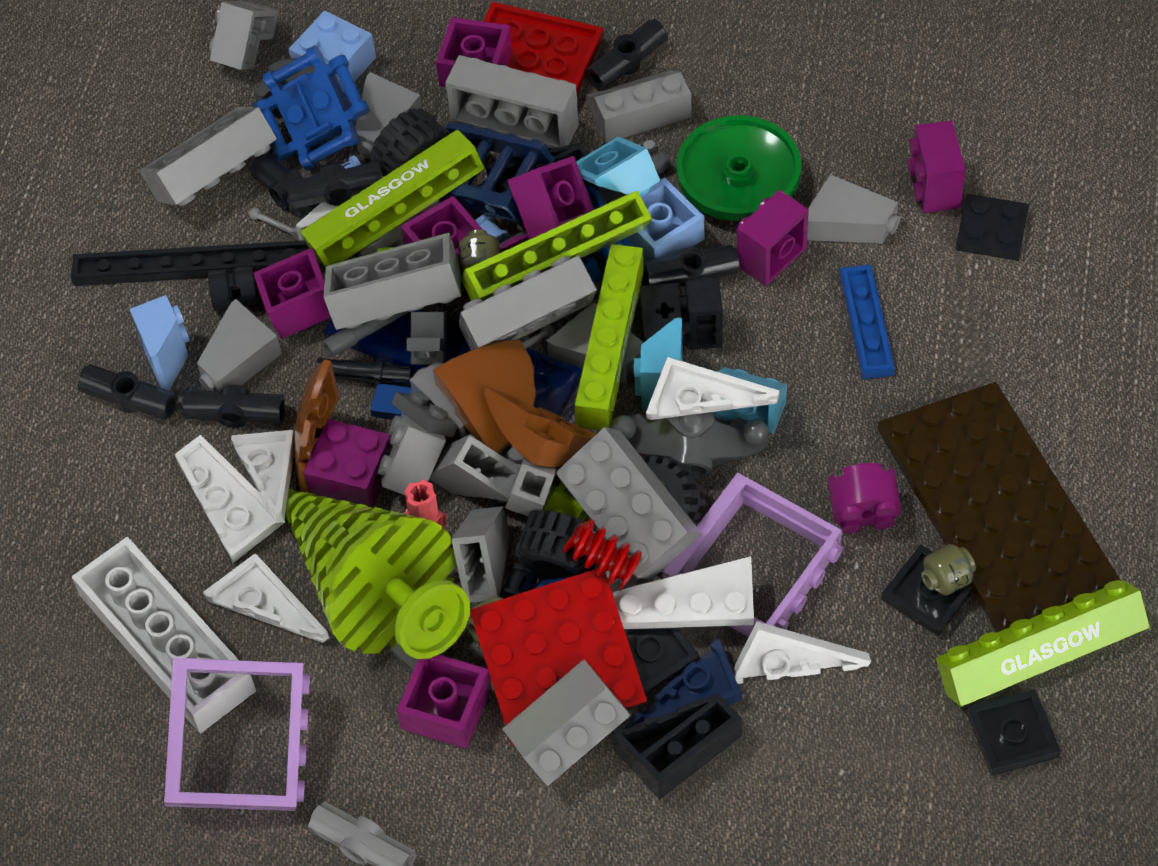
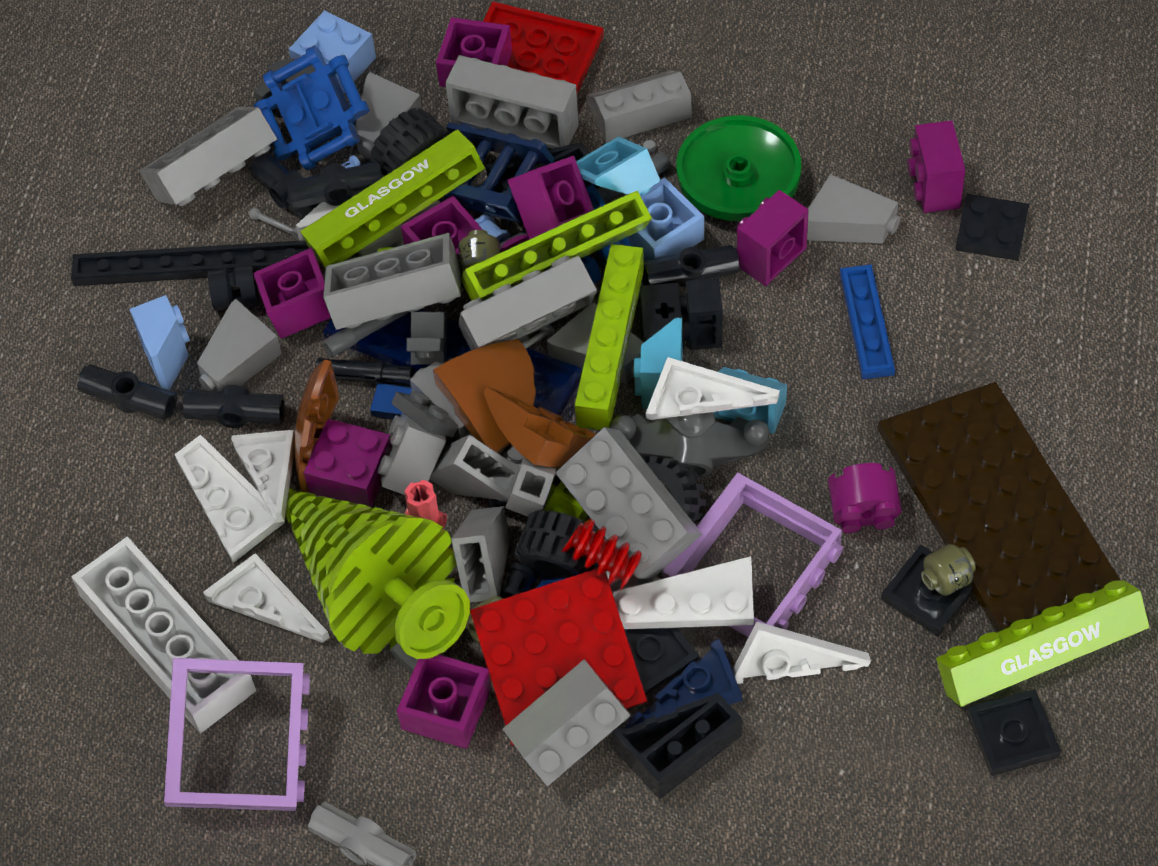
(239, 33): light grey brick -> none
(626, 54): black piece -> none

